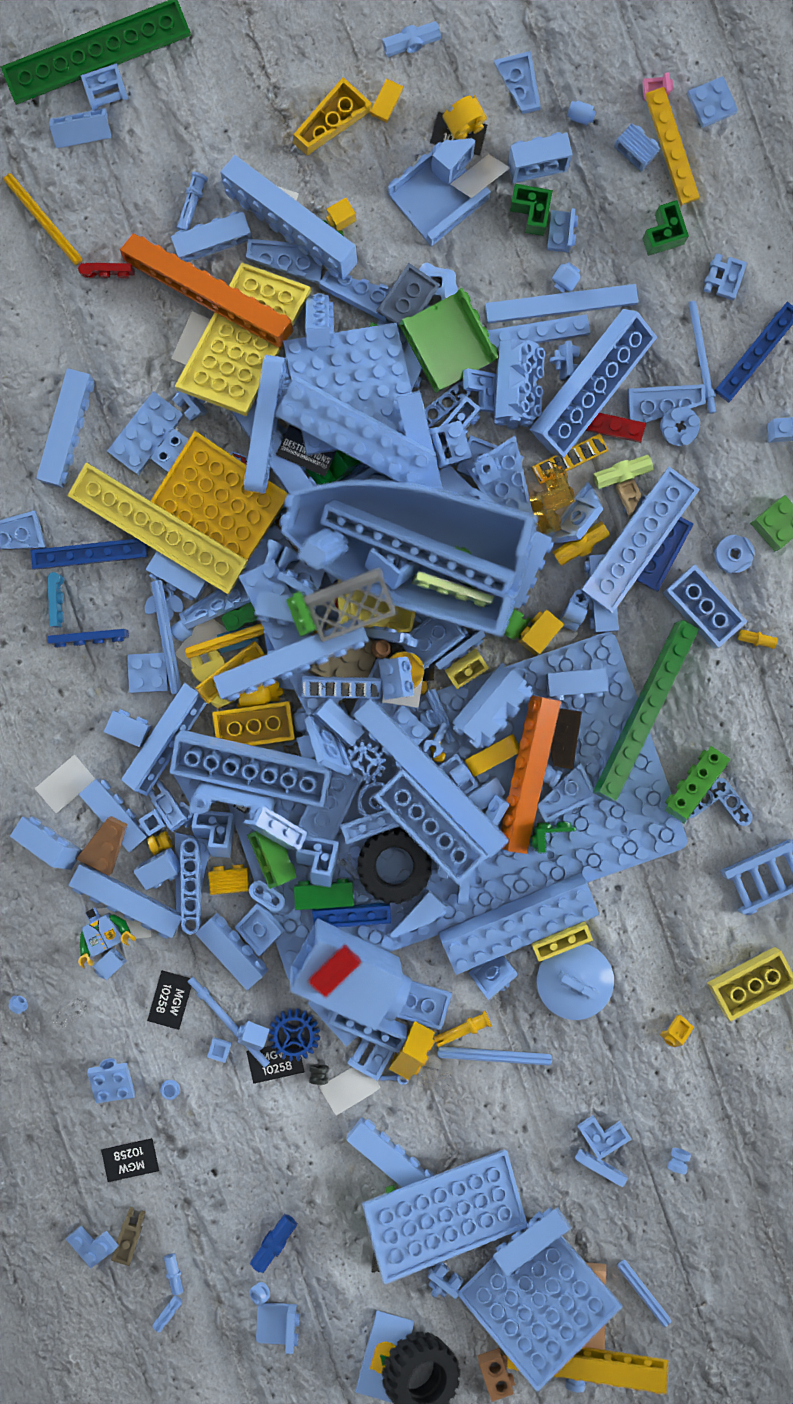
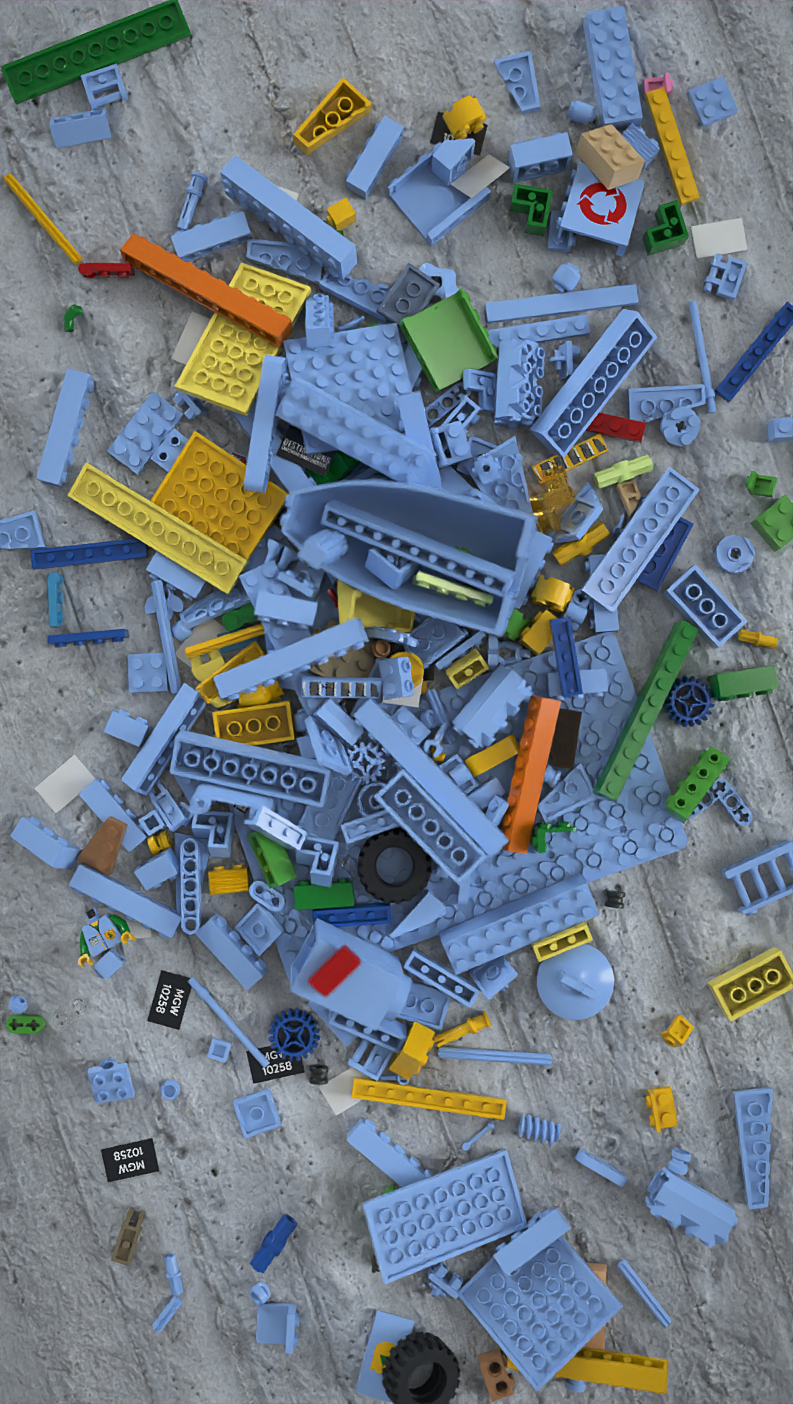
(25, 1028): none -> bright green beam
(69, 316): none -> green arm
(91, 1250): light blue plate -> none
(252, 1035): light blue brick -> none
(256, 1113): none -> light blue tile
(301, 613): bright green bracket -> none
(343, 588): light grey fence -> none
(354, 324): none -> light blue bar
(374, 157): none -> light blue brick
(386, 100): yellow tile -> none
(411, 39): light blue piece -> none
(429, 1099): none -> yellow plate
(441, 977): none -> light blue brick
(466, 1145): none -> light blue hinge
(494, 645): none -> light blue piece
(538, 1129): none -> light blue piece
(552, 593): none -> yellow brick
(566, 656): none -> blue plate
(599, 211): none -> light blue panel
(603, 1141): light blue plate -> none
(609, 156): none -> tan brick
(612, 68): none -> light blue brick
(615, 899): none -> pearl dark grey wheel
(618, 529): none -> light blue hand
(662, 1108): none -> yellow bracket
(690, 1207): none -> light blue brick
(704, 703): none -> blue gear
(719, 238): none -> white sticker
(743, 683): none -> green brick
(753, 1118): none -> light blue wing
(761, 484): none -> bright green bracket

